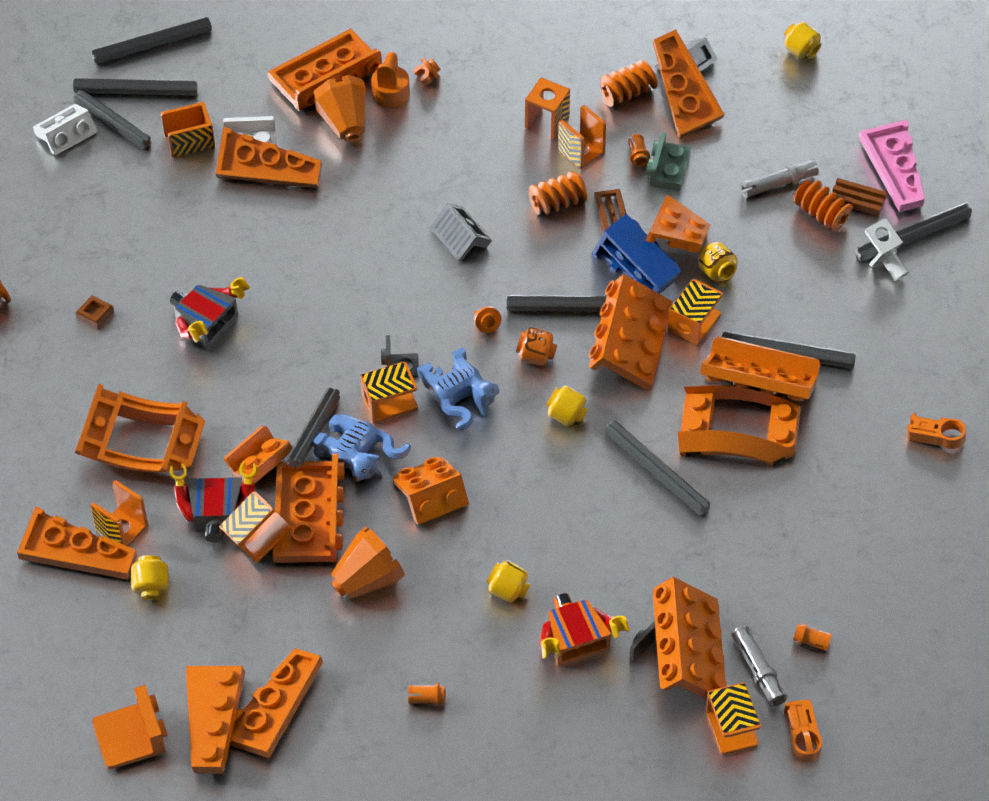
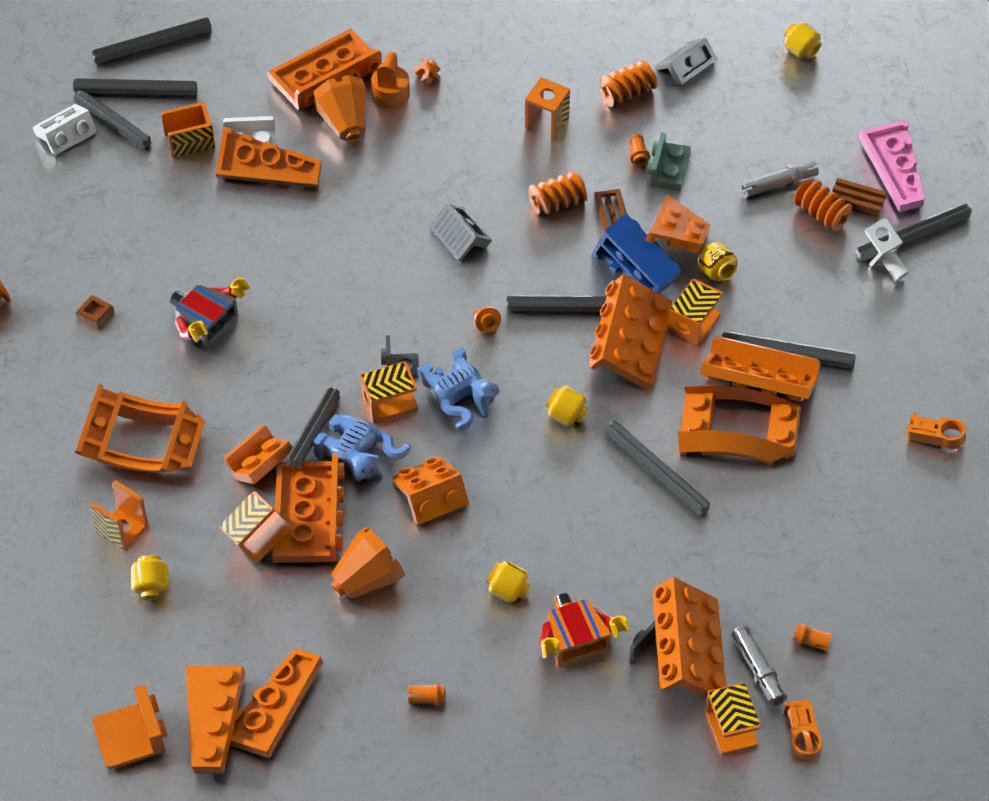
(60, 544): orange wing -> none
(212, 500): torso -> none
(536, 346): orange head -> none
(591, 136): orange piece -> none
(686, 89): orange wing -> none

